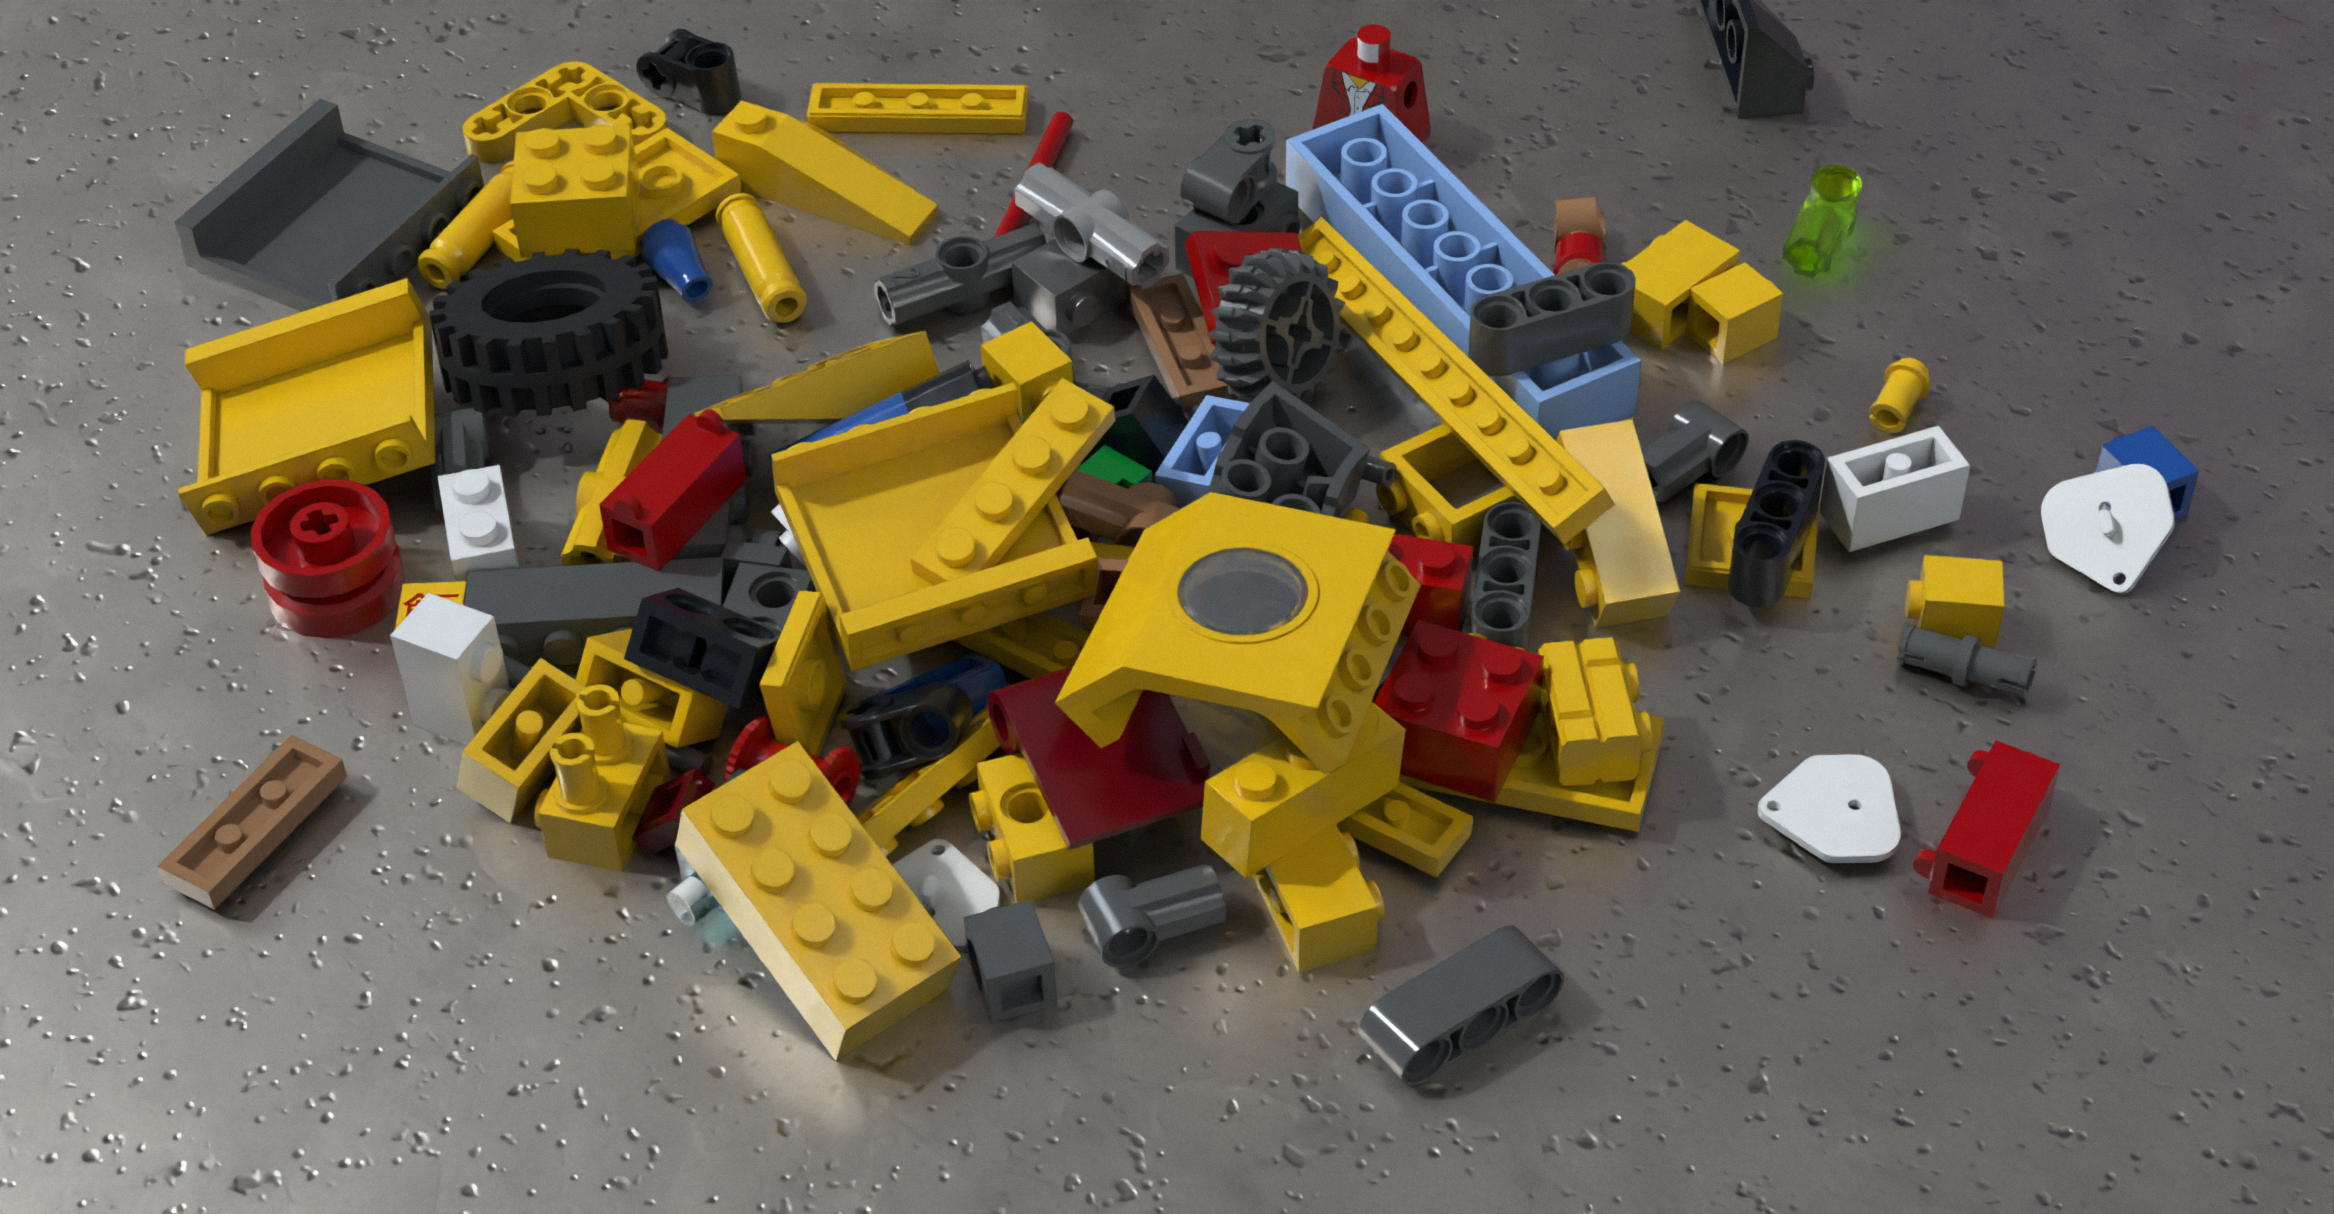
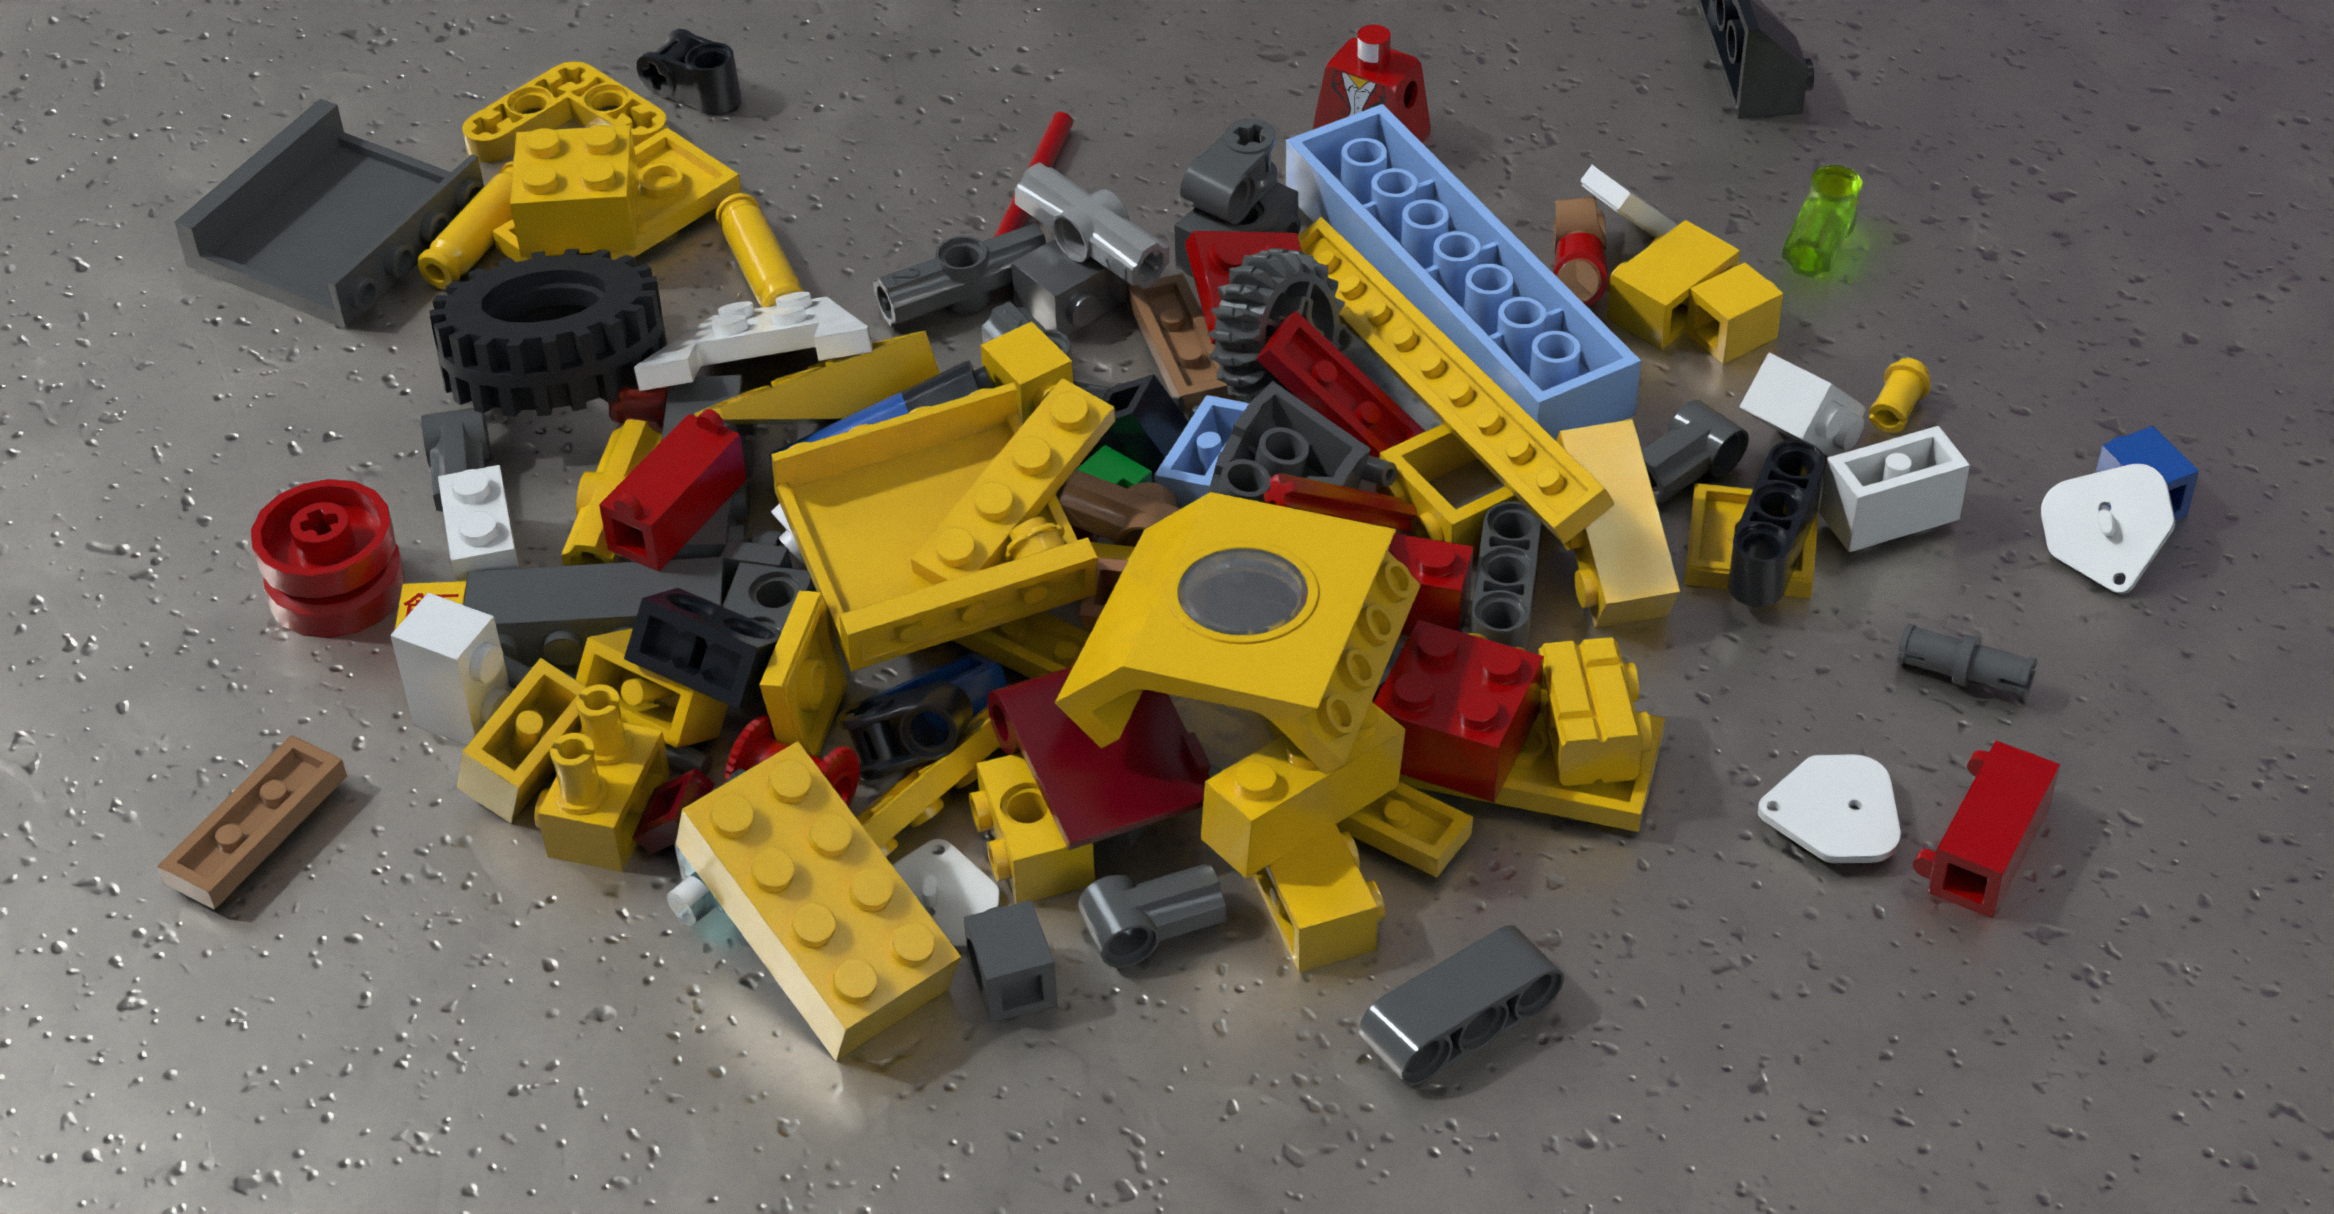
(312, 401): yellow panel -> none
(675, 257): blue cone -> none
(749, 332): none -> white wing
(817, 174): yellow wedge -> none
(919, 108): yellow tile -> none
(1033, 537): none -> yellow plate
(1335, 386): none -> red plate
(1340, 502): none -> red axle
(1551, 318): dark grey beam -> none
(1626, 202): none -> white tile
(1804, 406): none -> white brick
(1958, 597): yellow brick -> none

